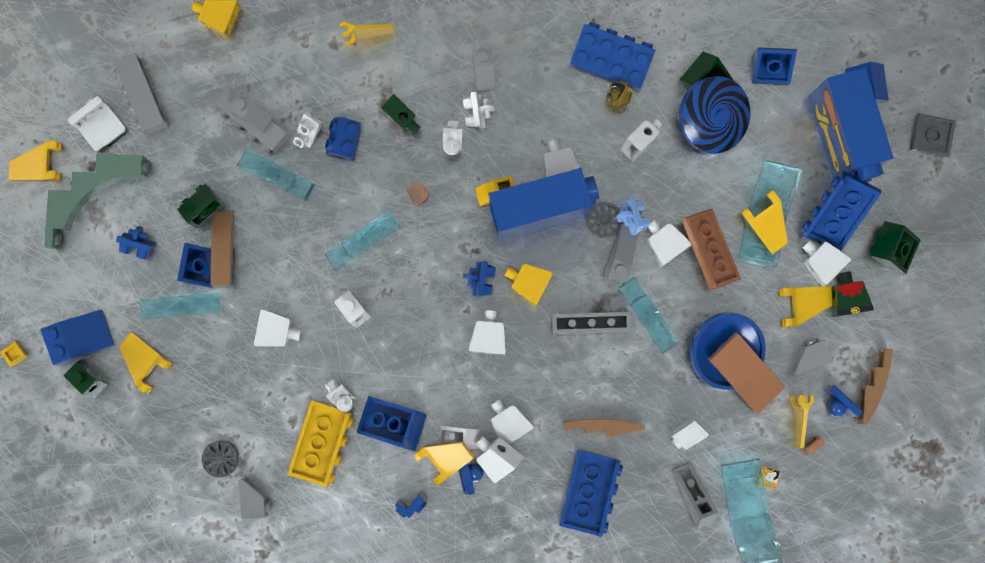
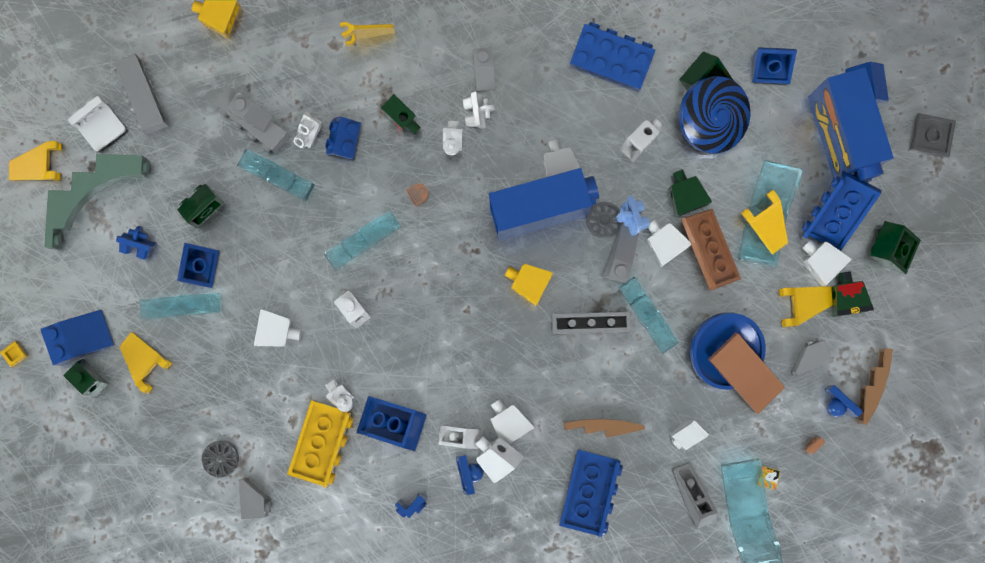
(222, 248): medium nougat slope -> none
(446, 457): yellow flag -> none
(477, 277): blue hips -> none
(488, 335): white torso -> none
(492, 186): yellow slope -> none
(619, 95): clear yellow head -> none
(687, 194): none -> dark green torso
(801, 415): yellow flag -> none

